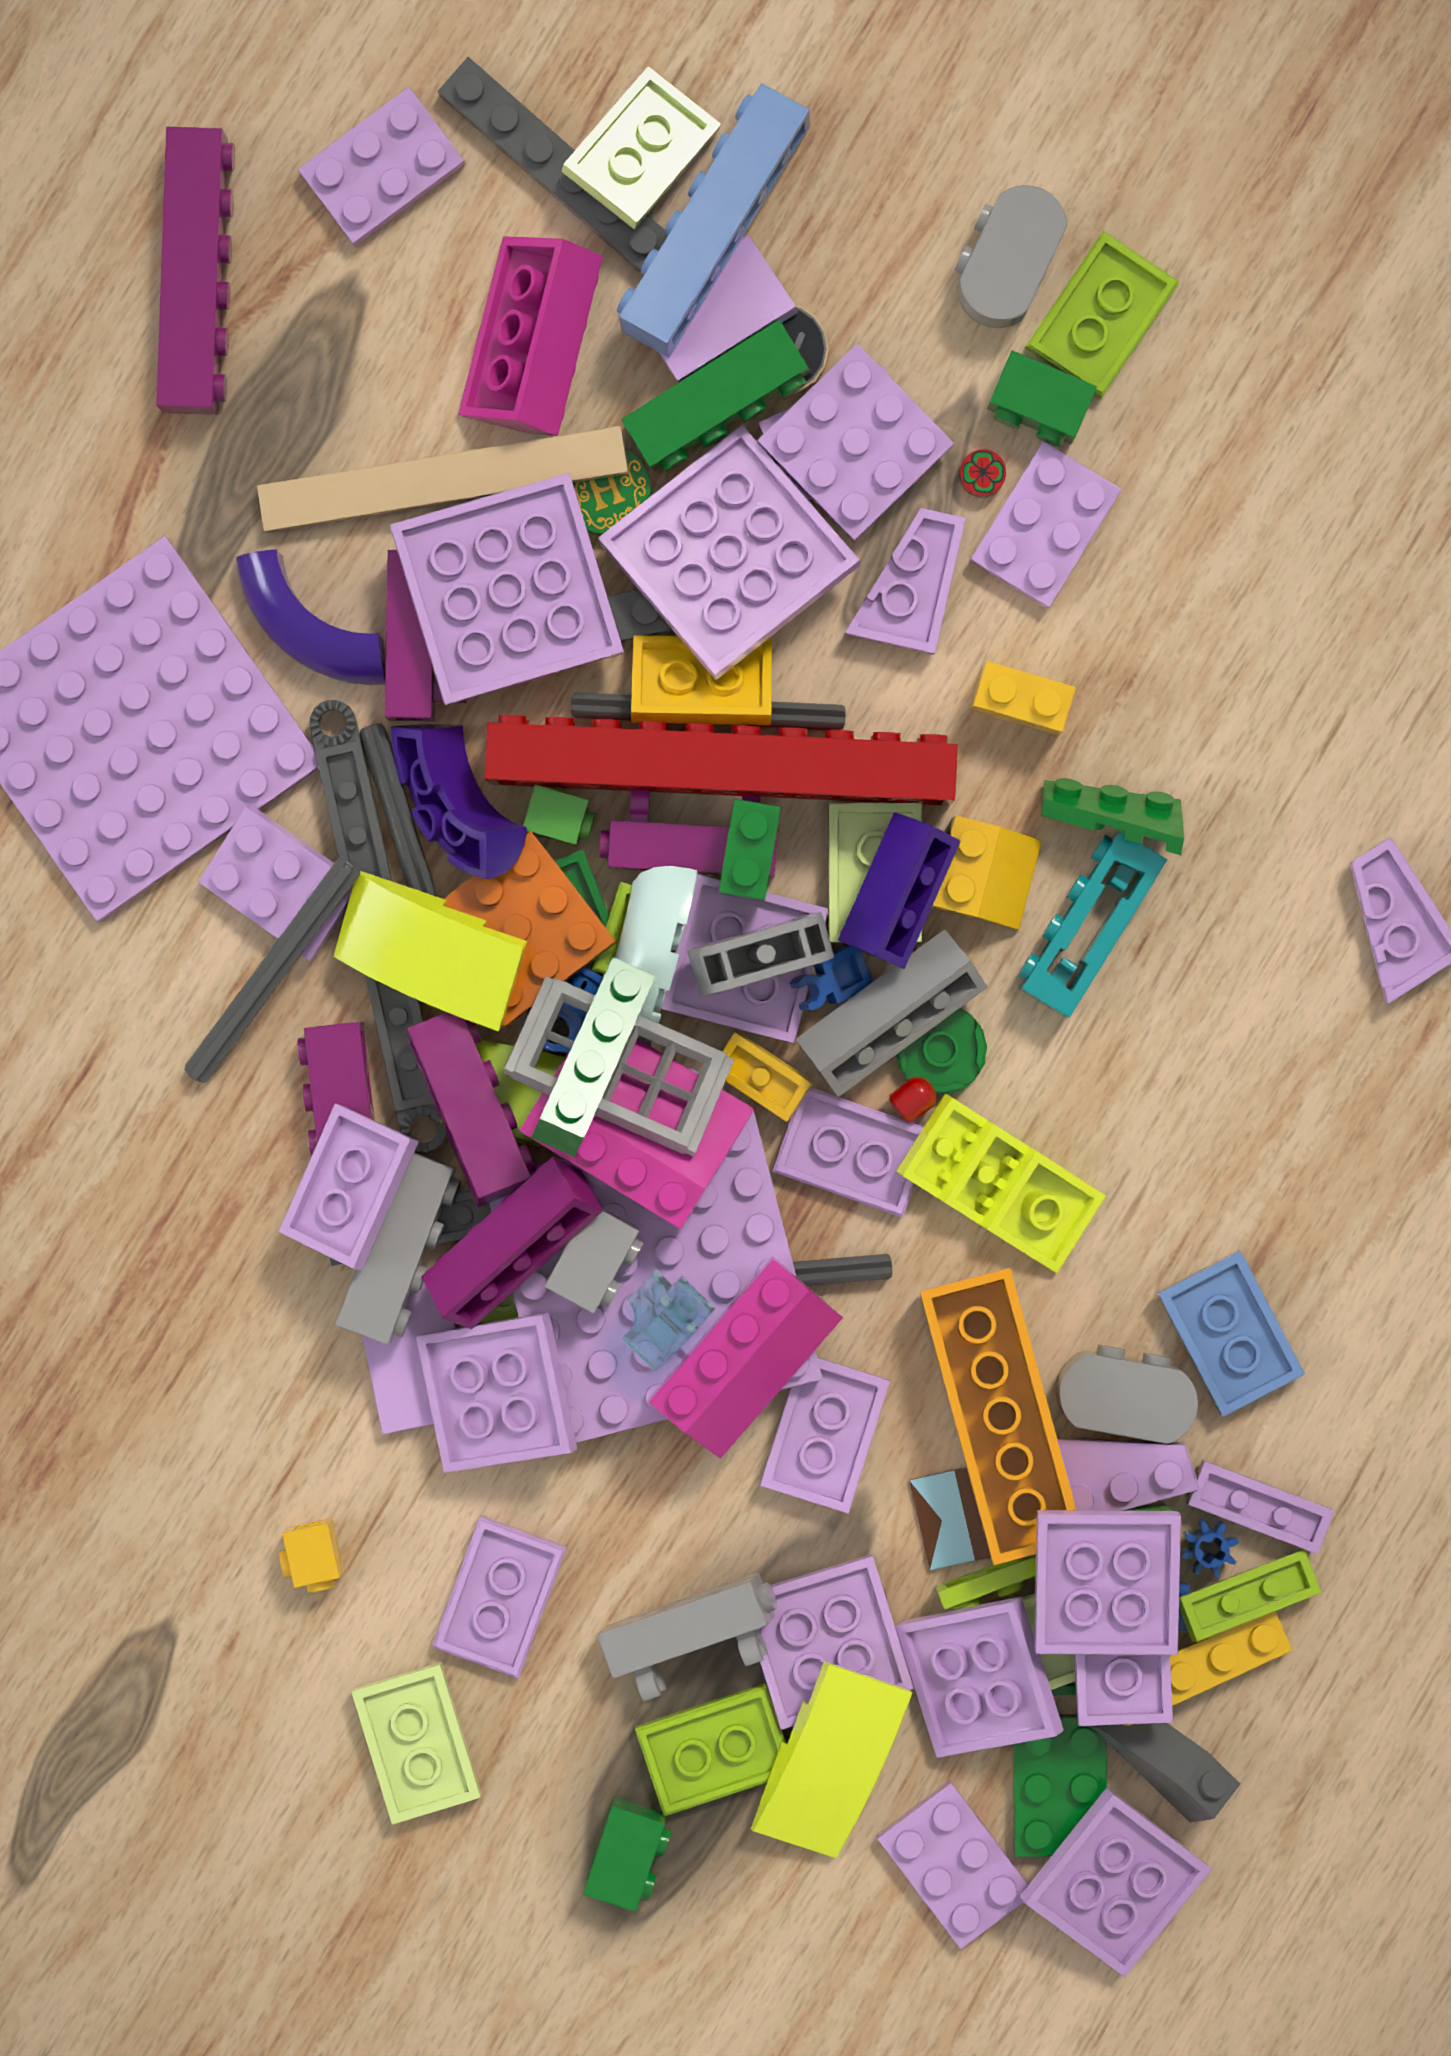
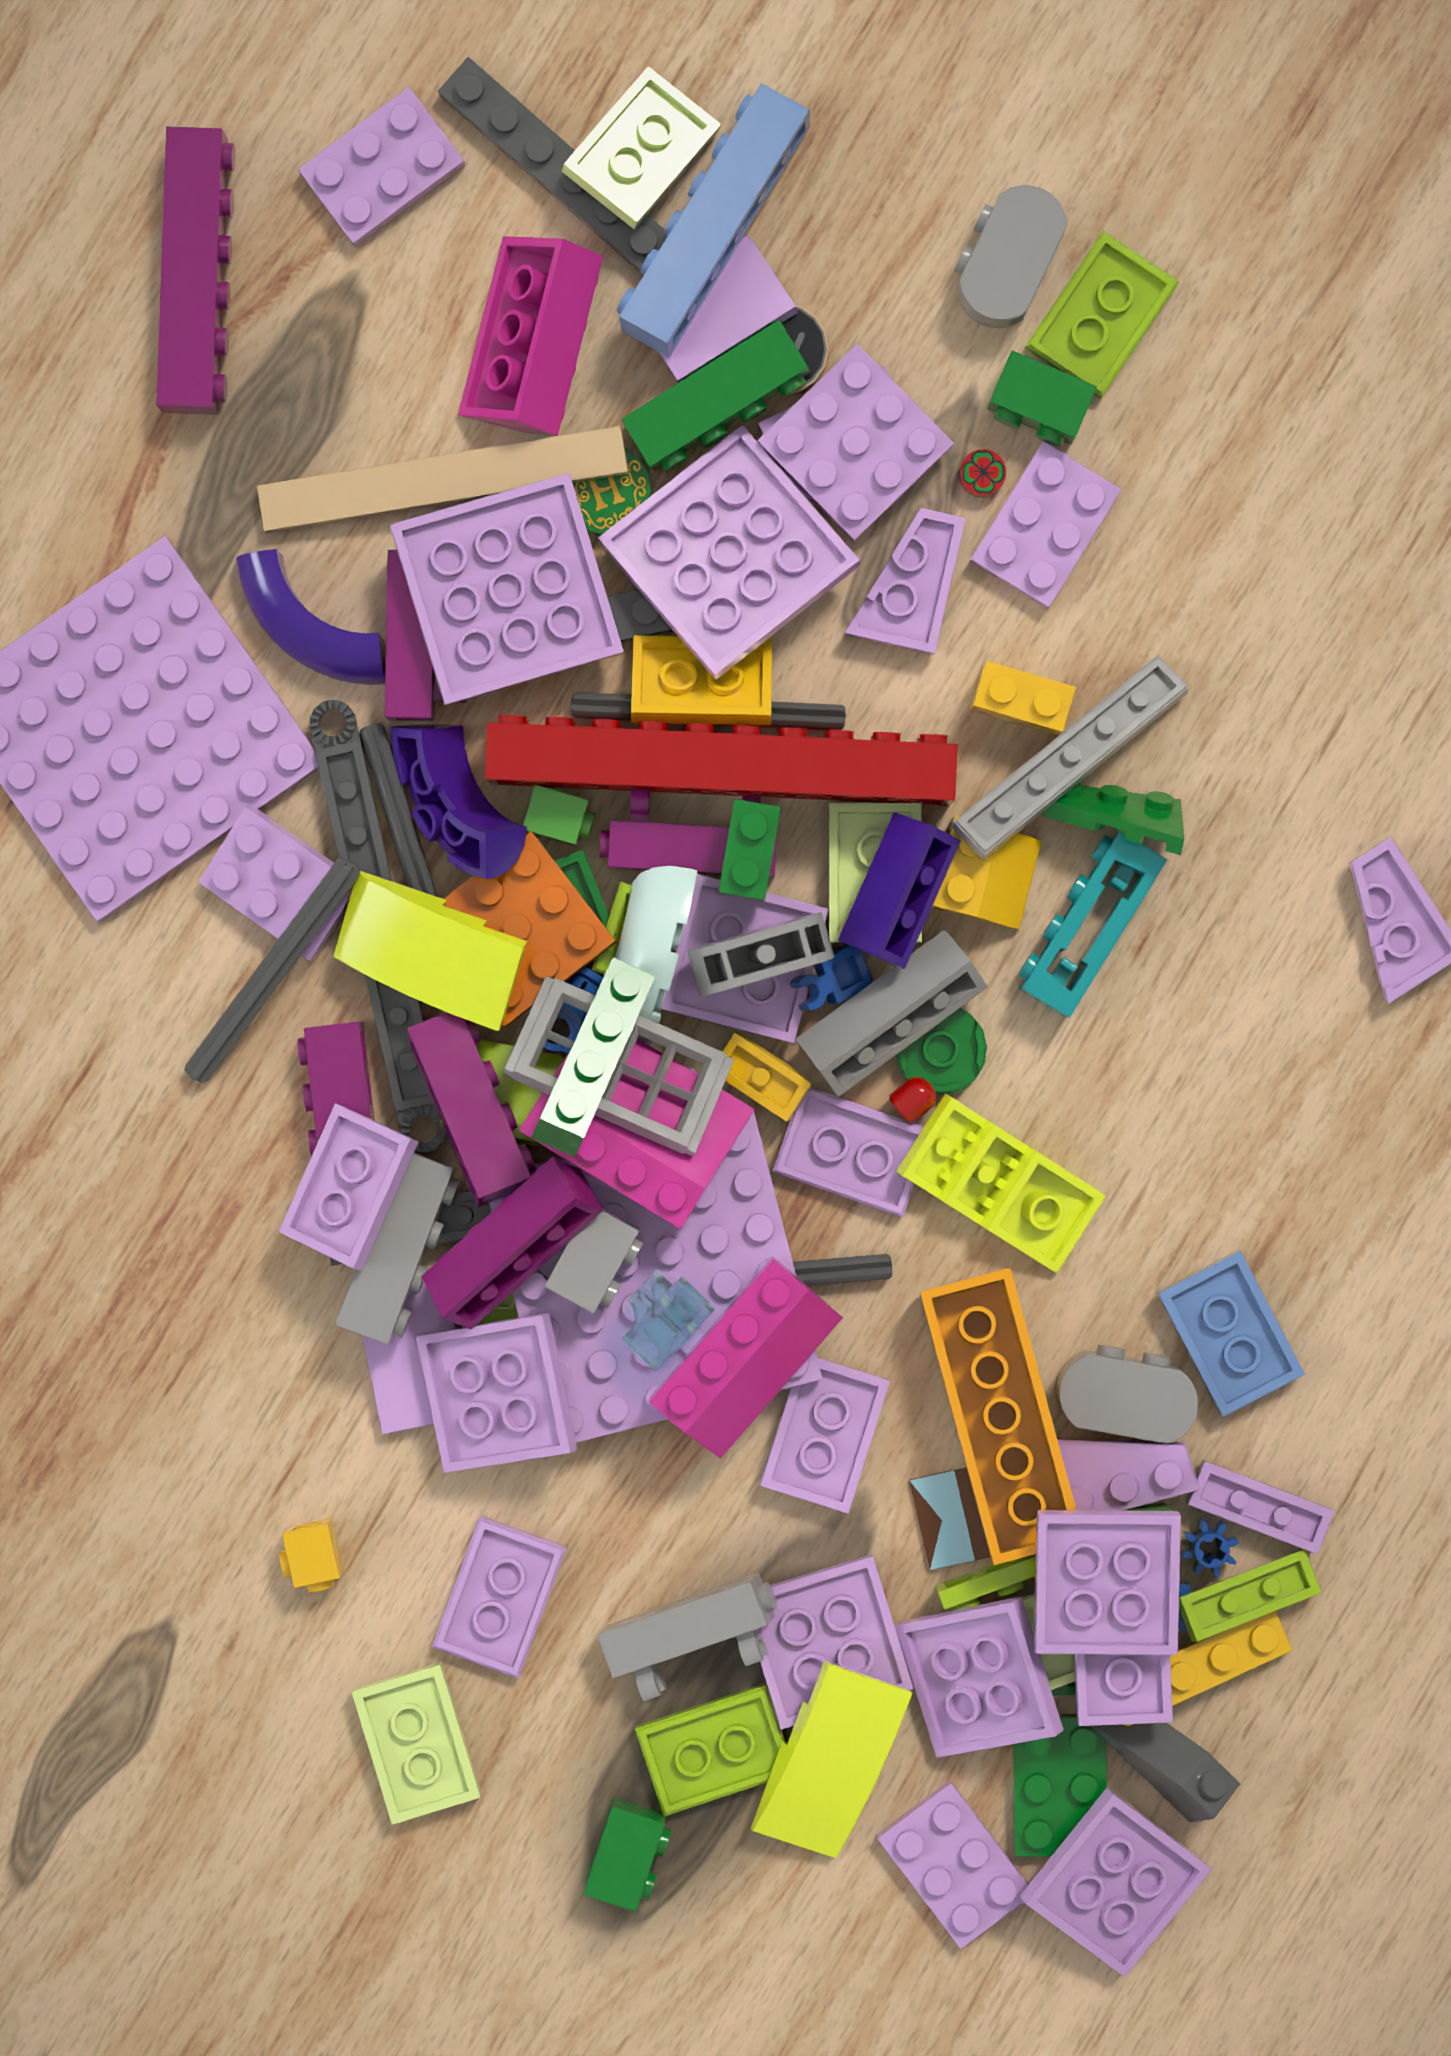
(1070, 758): none -> light grey tile

